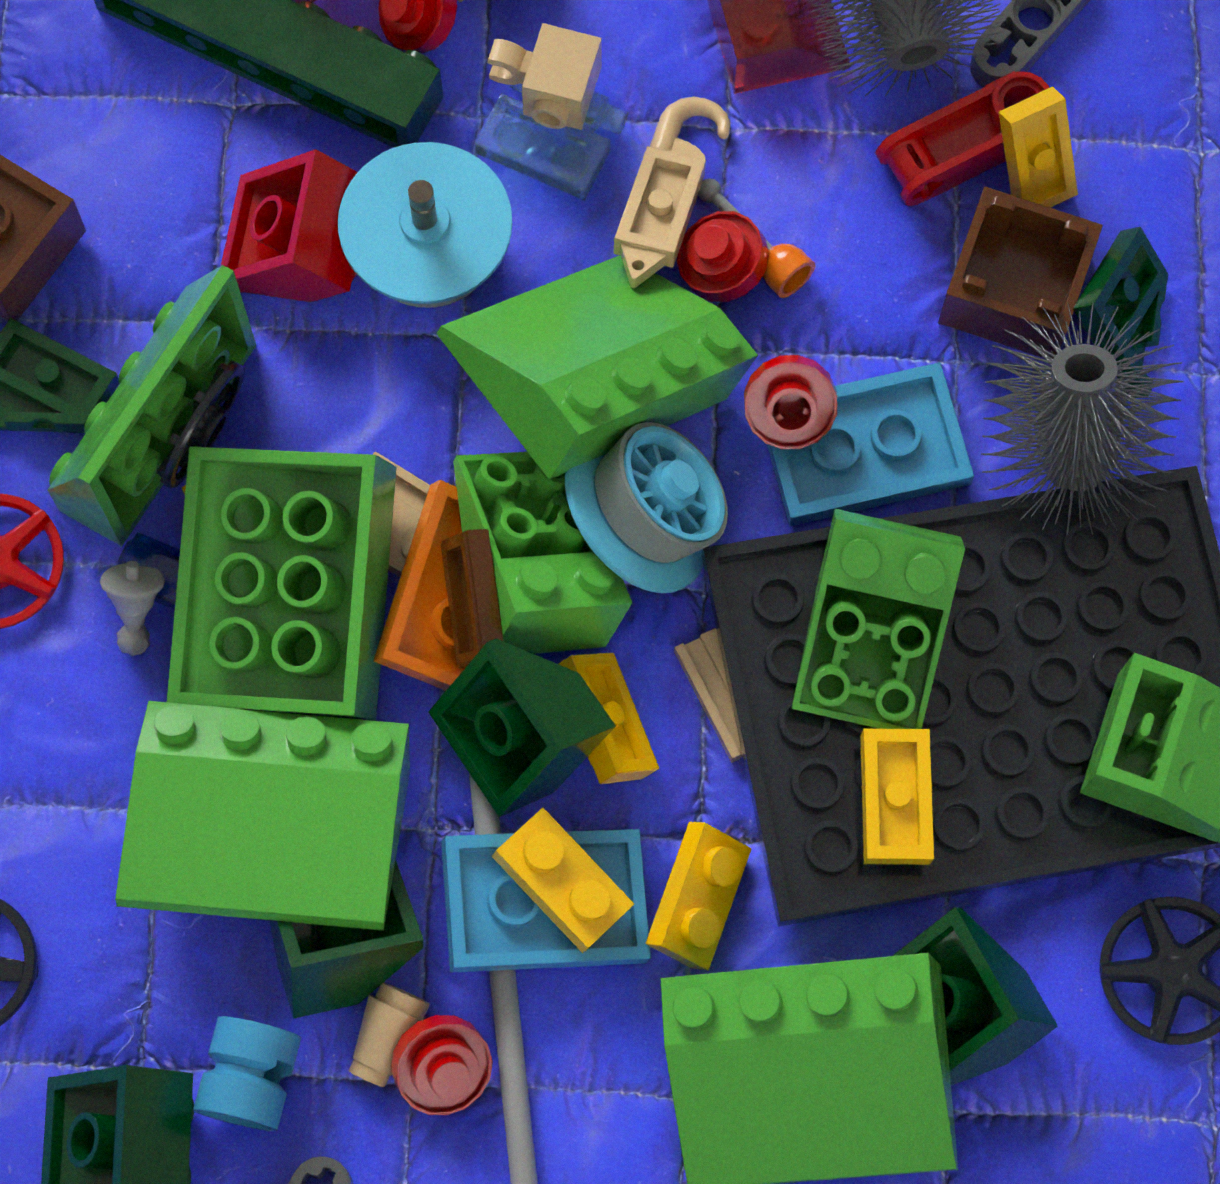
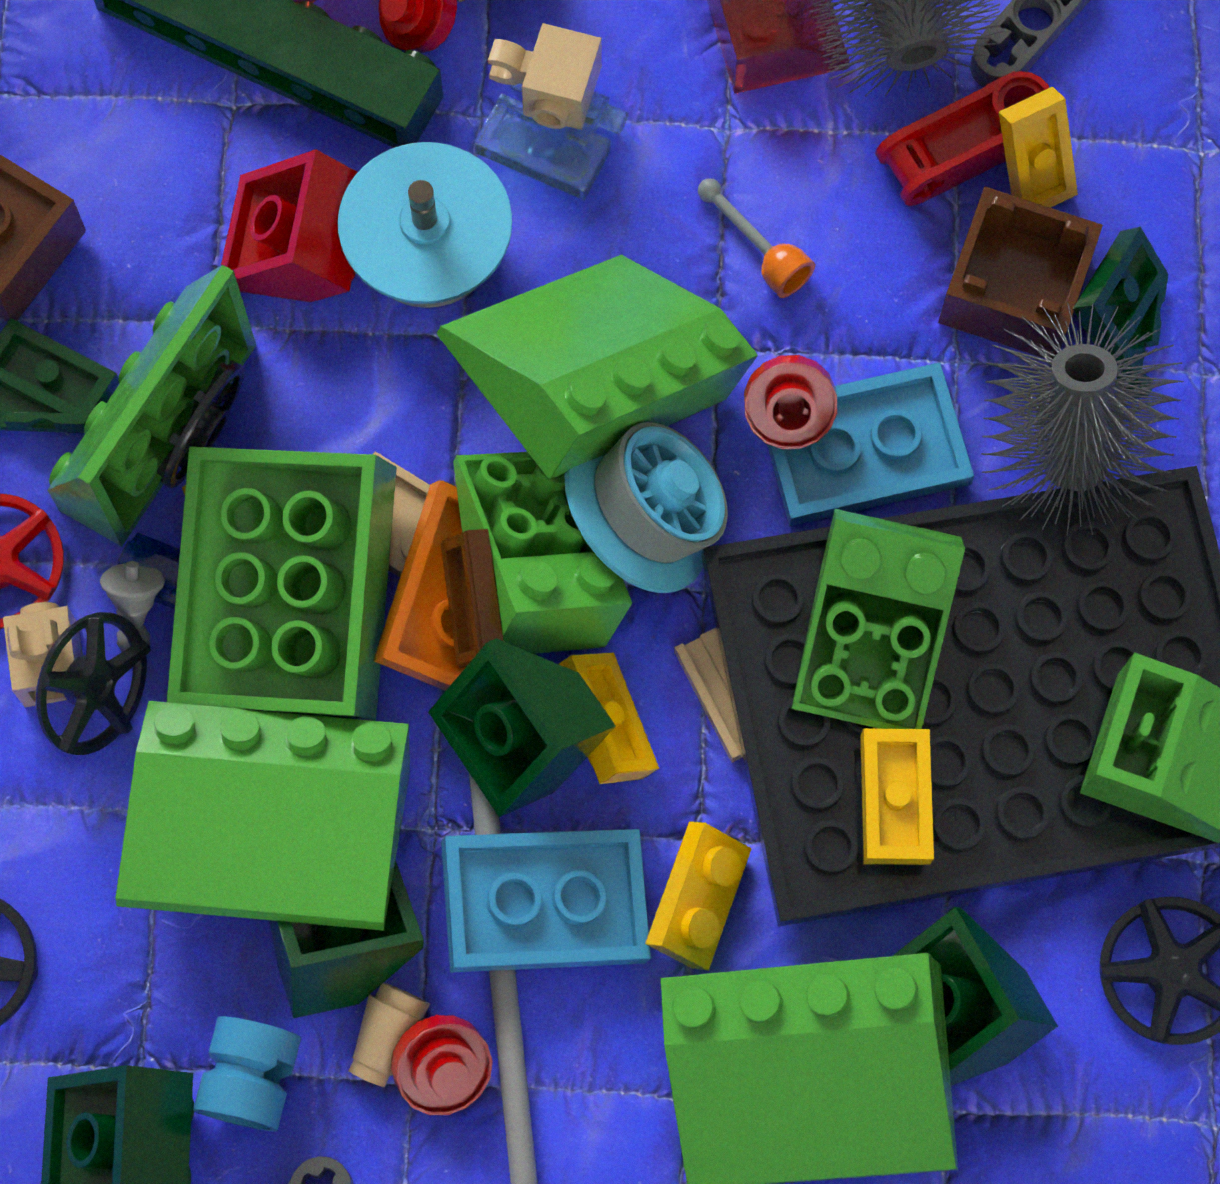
(28, 643): none -> tan brick
(92, 682): none -> black wheel
(562, 880): yellow plate -> none
(664, 191): tan plate -> none
(723, 256): red plate -> none

